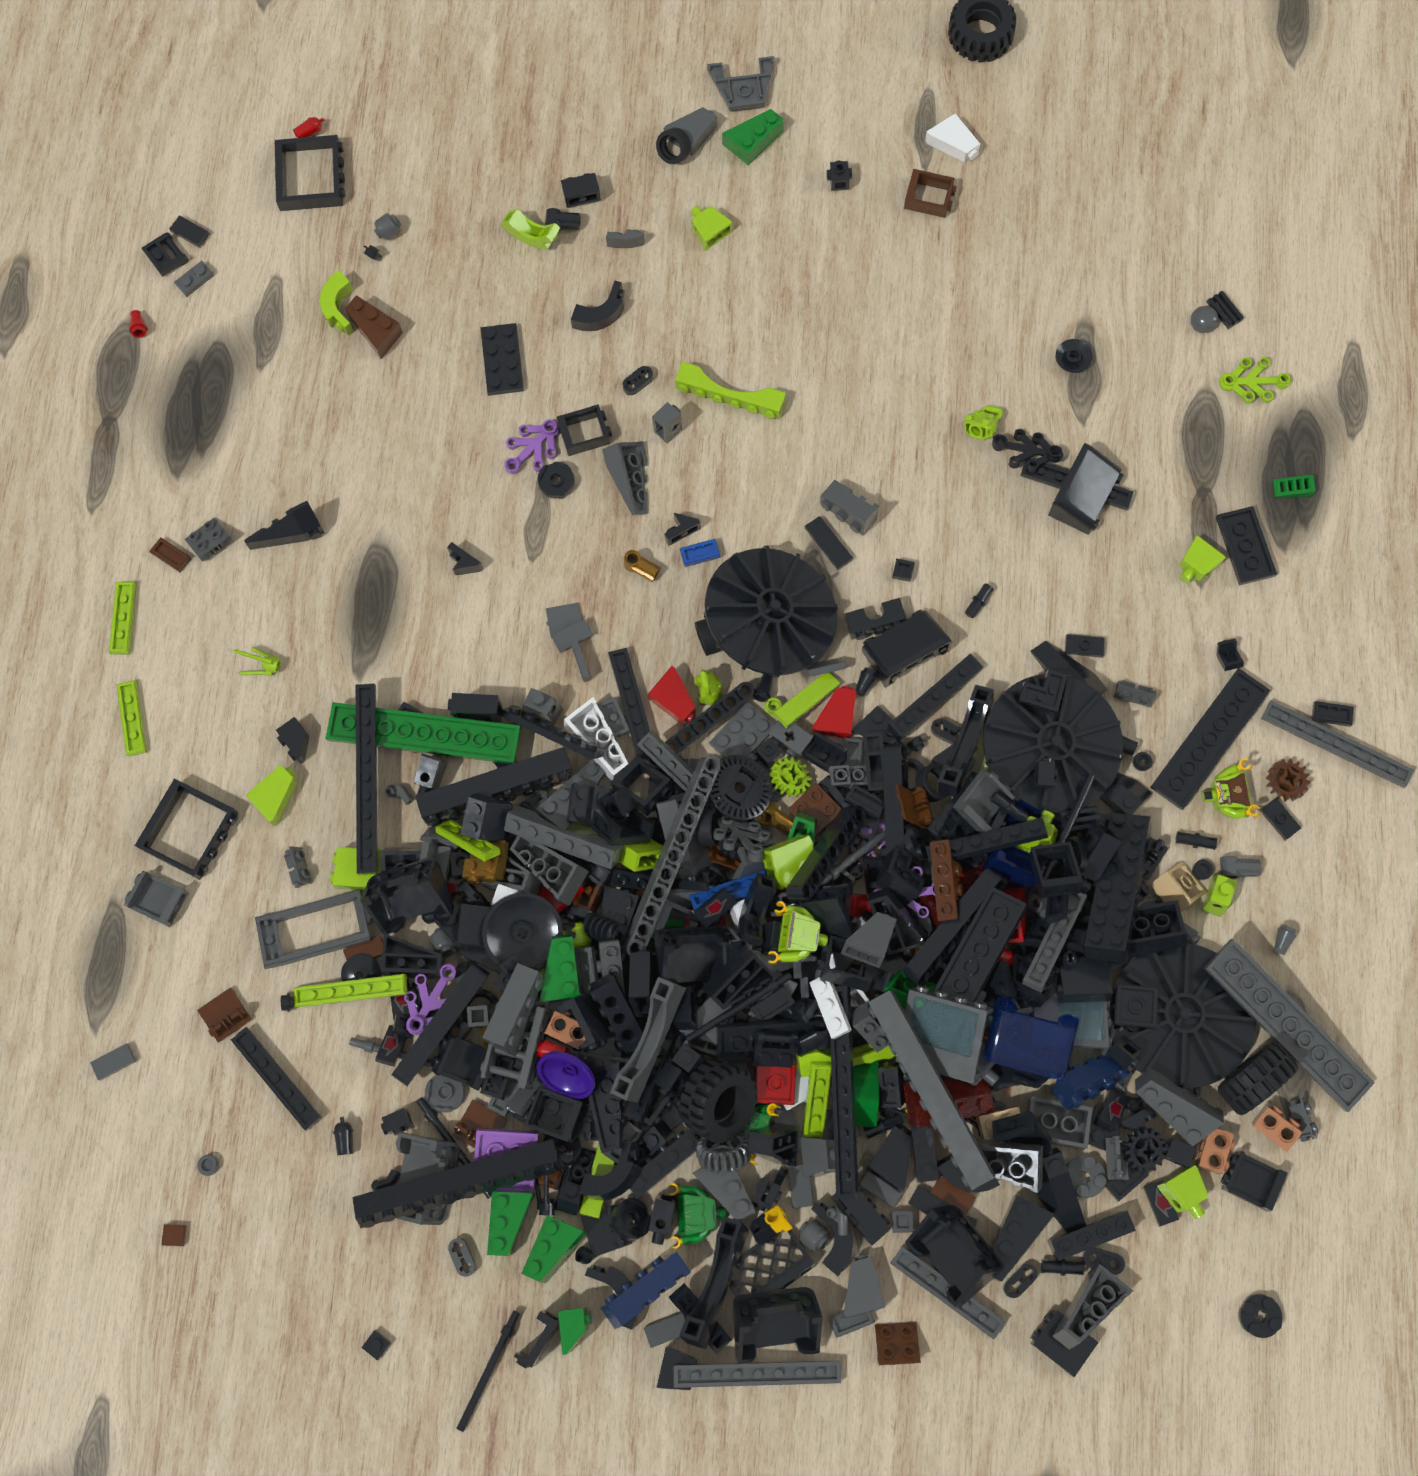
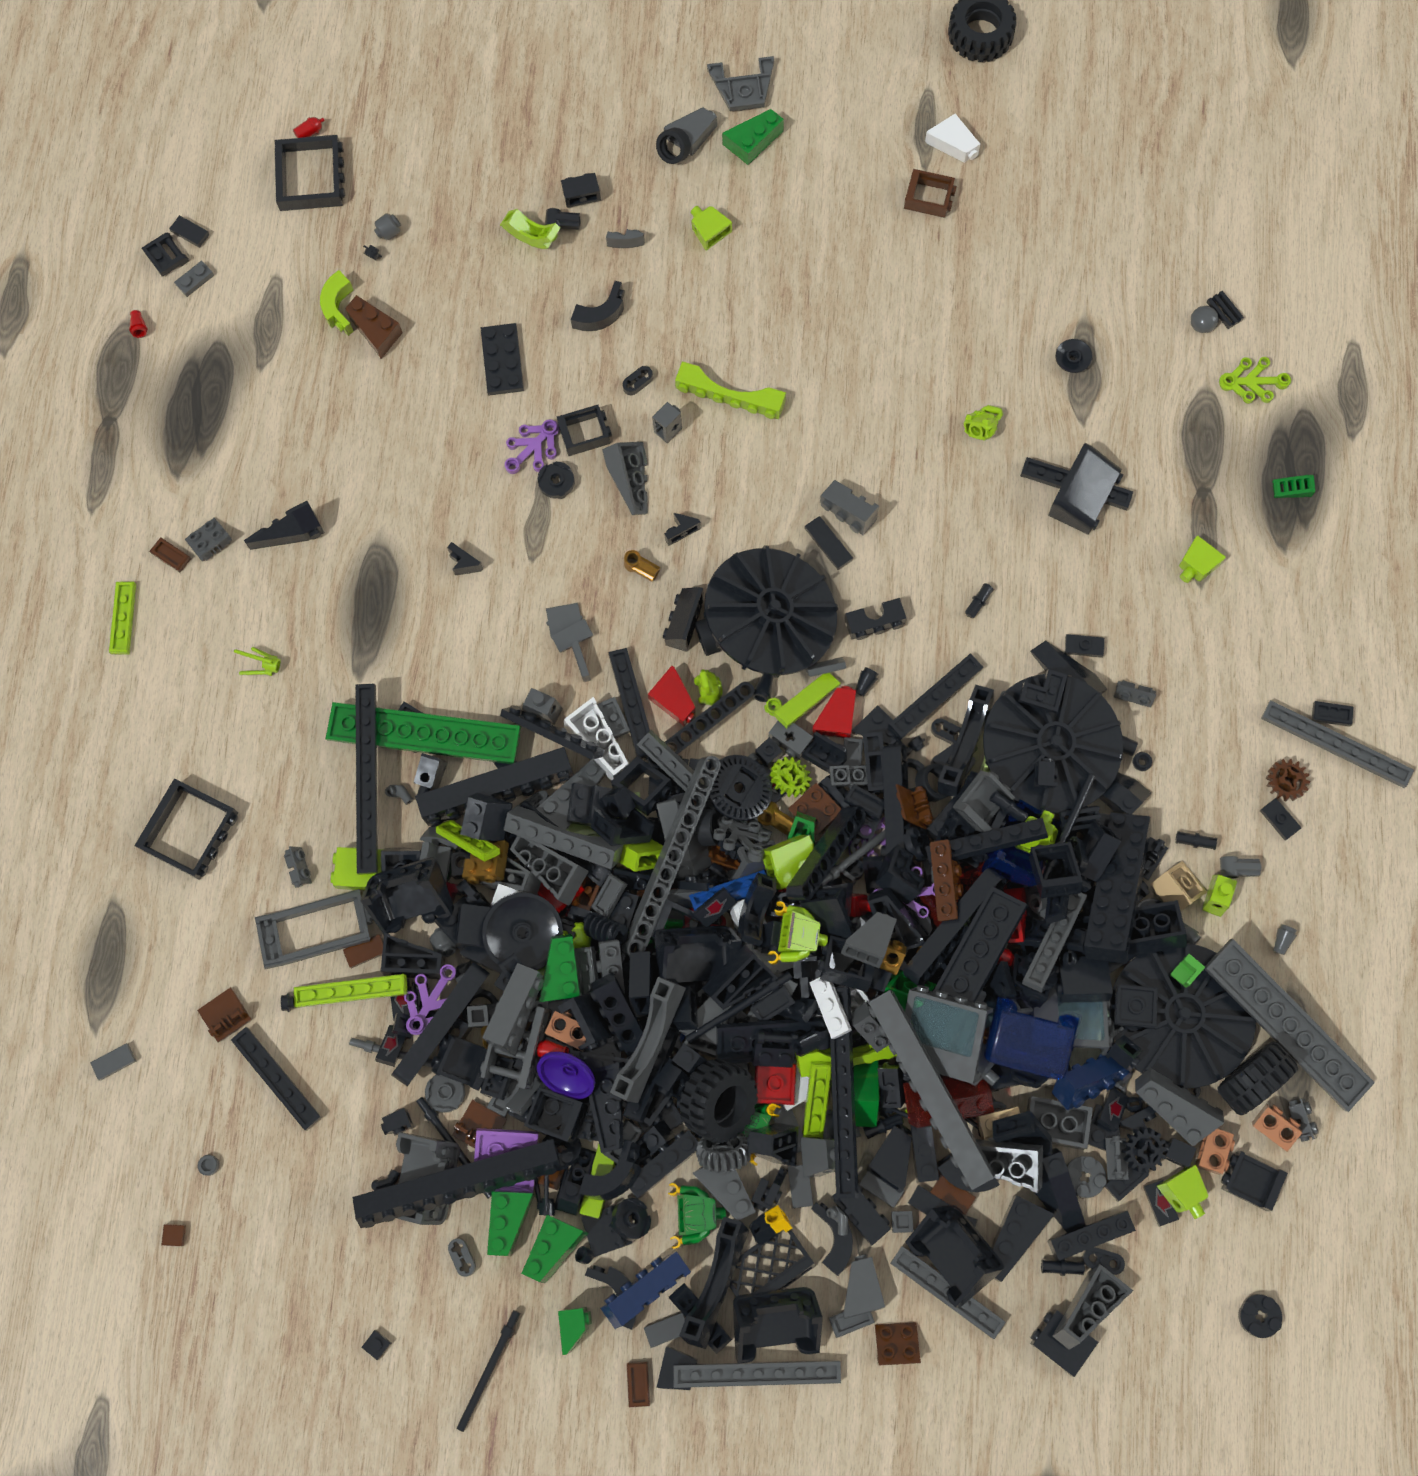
(131, 718): lime tile -> none
(155, 898): dark grey panel -> none
(273, 793): lime slope -> none
(295, 738): black slope -> none
(343, 1137): black piece -> none
(363, 963): black dish -> none
(476, 707): black window -> none
(552, 1325): black panel -> none
(609, 895): none -> dark grey tile
(638, 1384): none -> reddish brown tile
(663, 1209): black torso -> none
(683, 618): none -> black slope
(699, 552): blue plate -> none
(742, 732): dark grey plate -> none
(814, 1235): dark grey head -> none
(839, 175): black brick -> none
(893, 964): none -> pearl gold brick
(903, 570): black plate -> none
(905, 646): black windscreen -> none
(1023, 1284): black beam -> none
(1049, 452): black plant -> none
(1187, 970): none -> bright green panel
(1202, 870): black tile -> none
(1210, 739): black plate -> none
(1228, 655): black bracket -> none
(1231, 792): torso -> none
(1246, 545): black plate -> none

